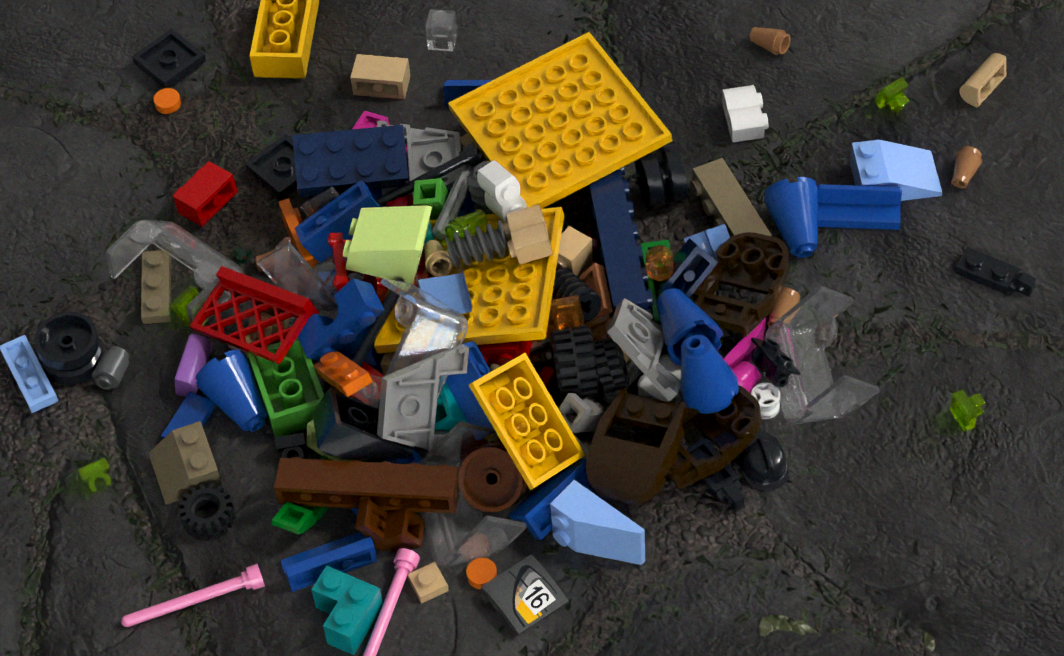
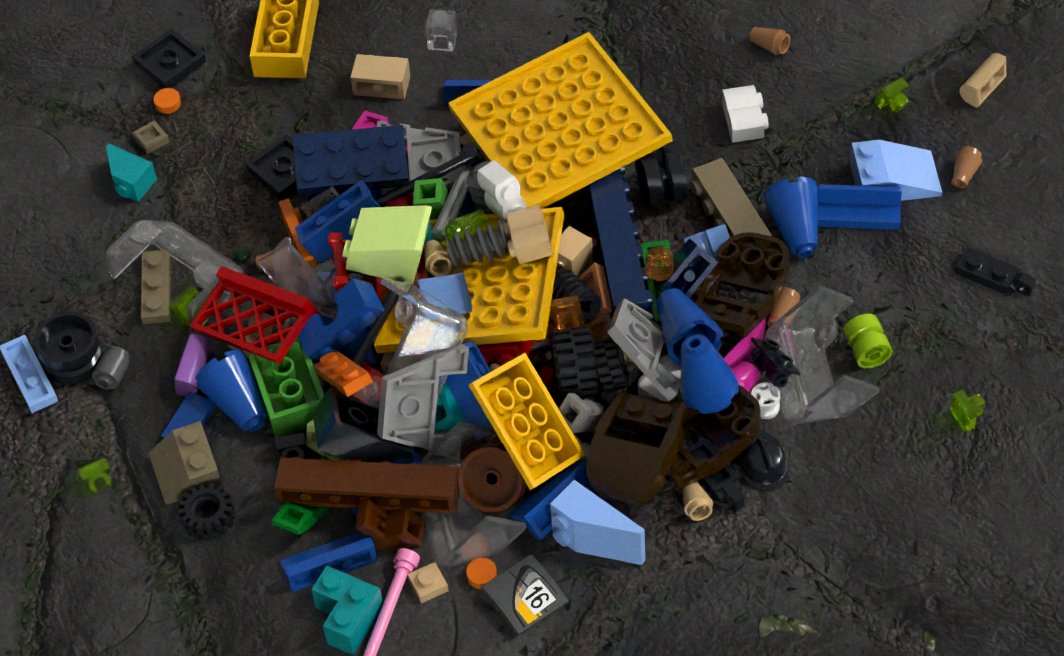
(130, 173): none -> teal slope
(150, 137): none -> dark tan tile
(205, 193): red brick -> none
(250, 579): bright pink piece -> none
(696, 502): none -> tan cone
(867, 340): none -> lime wheel

